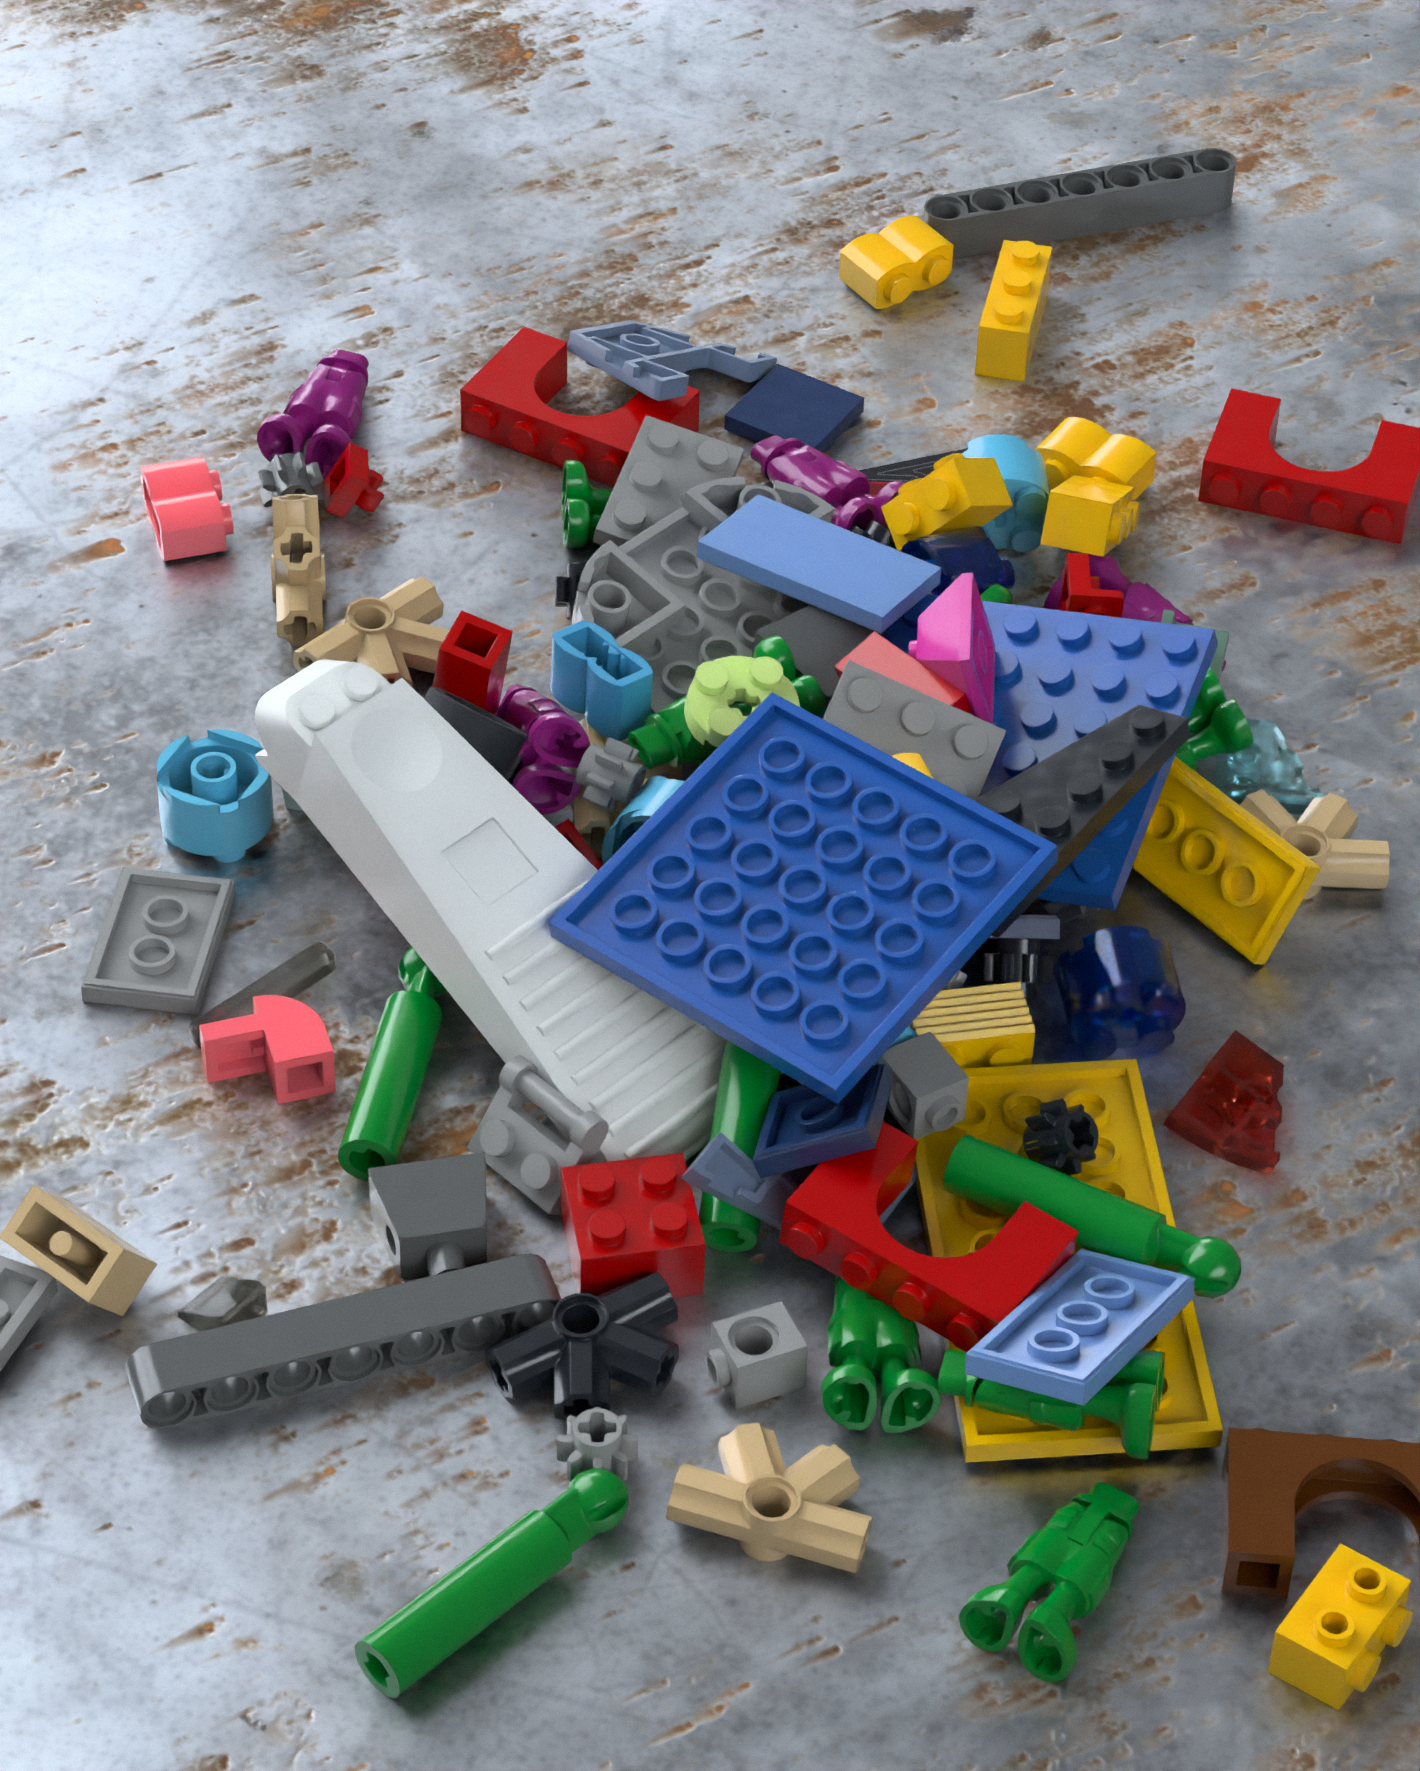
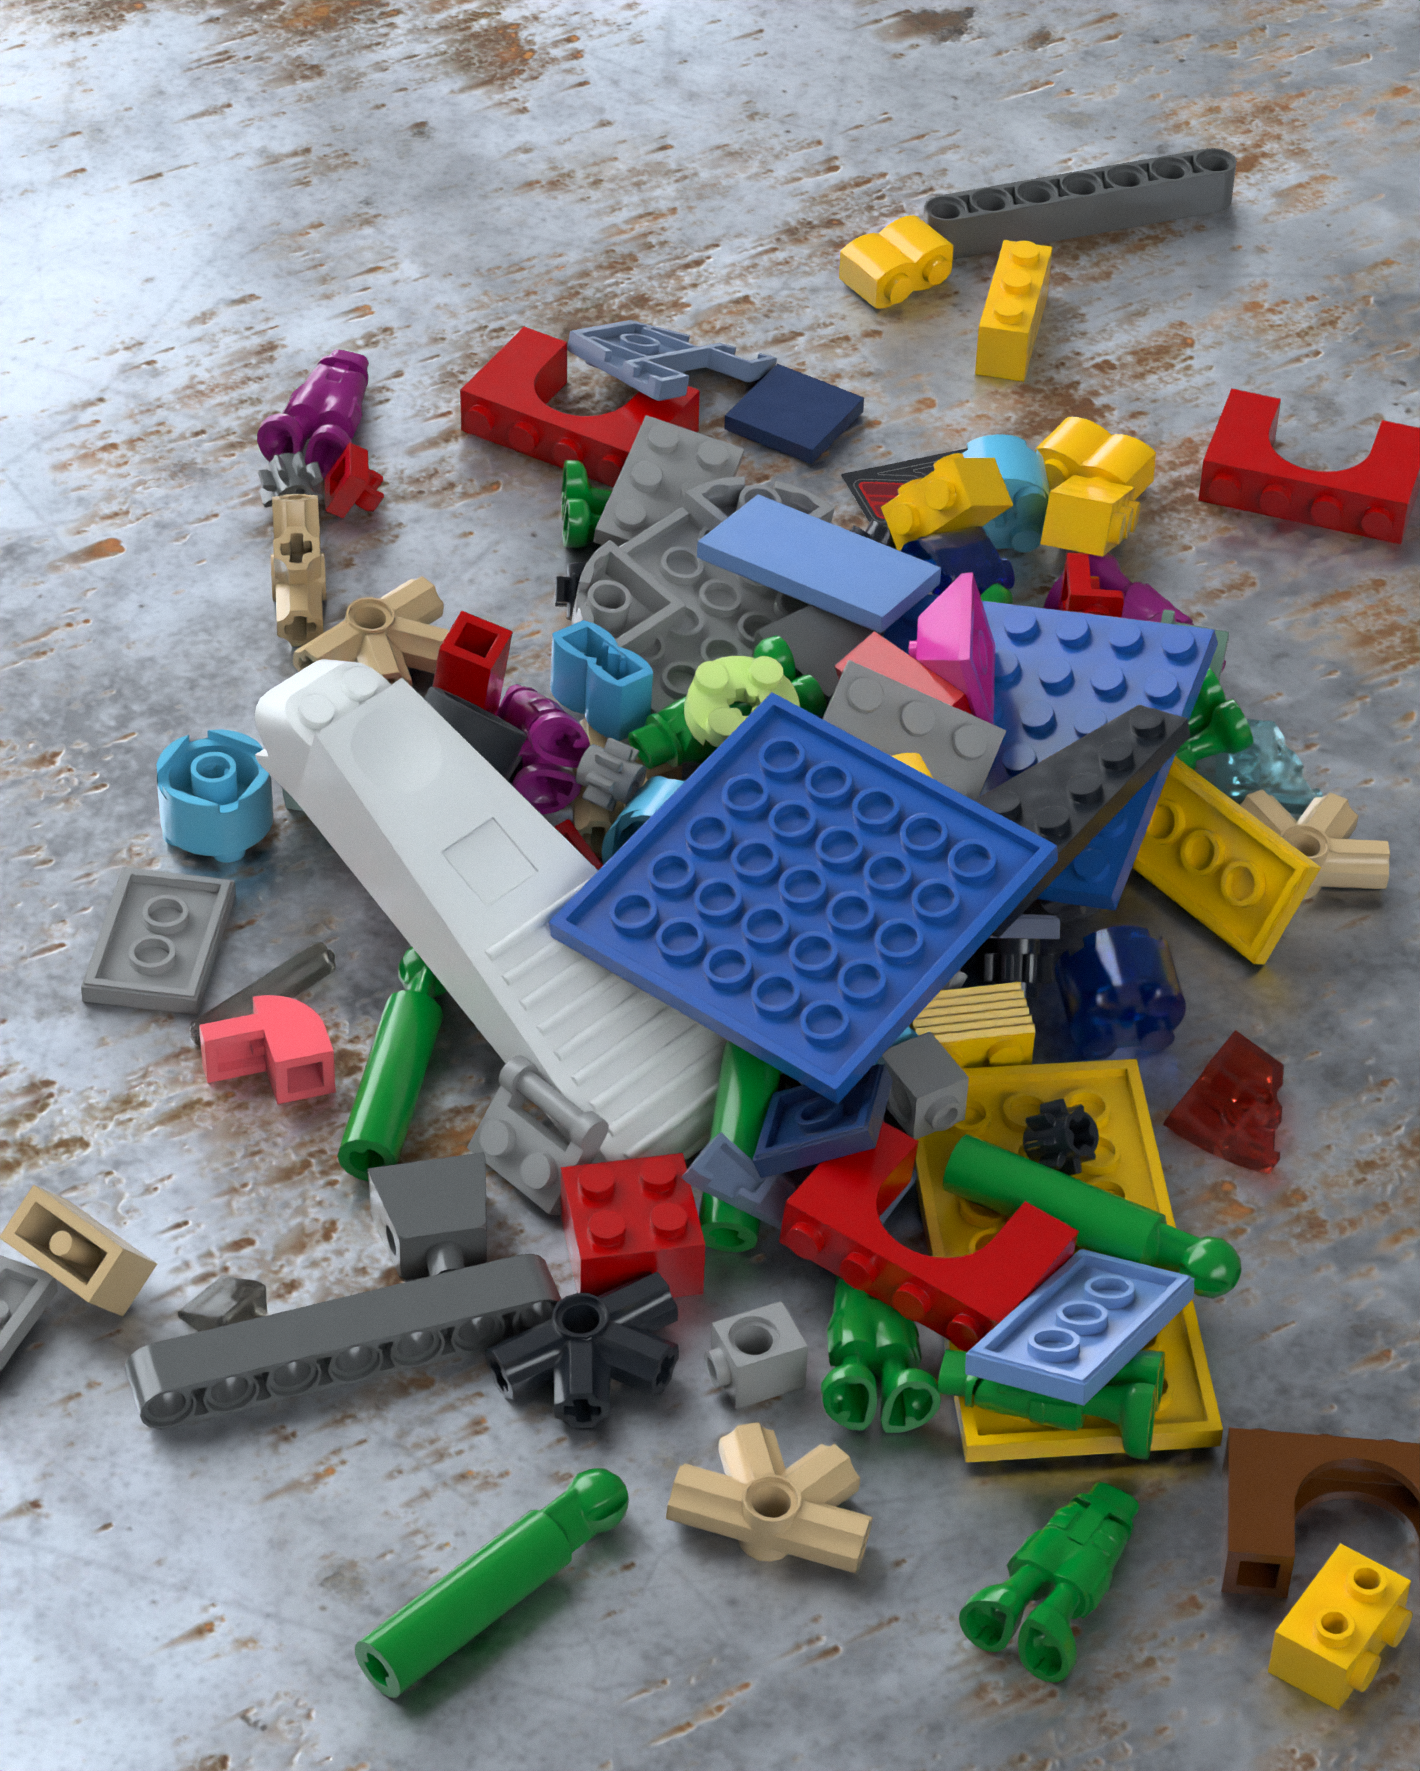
(186, 508): coral brick -> none
(597, 1441): light grey gear -> none
(829, 479): magenta piece -> none

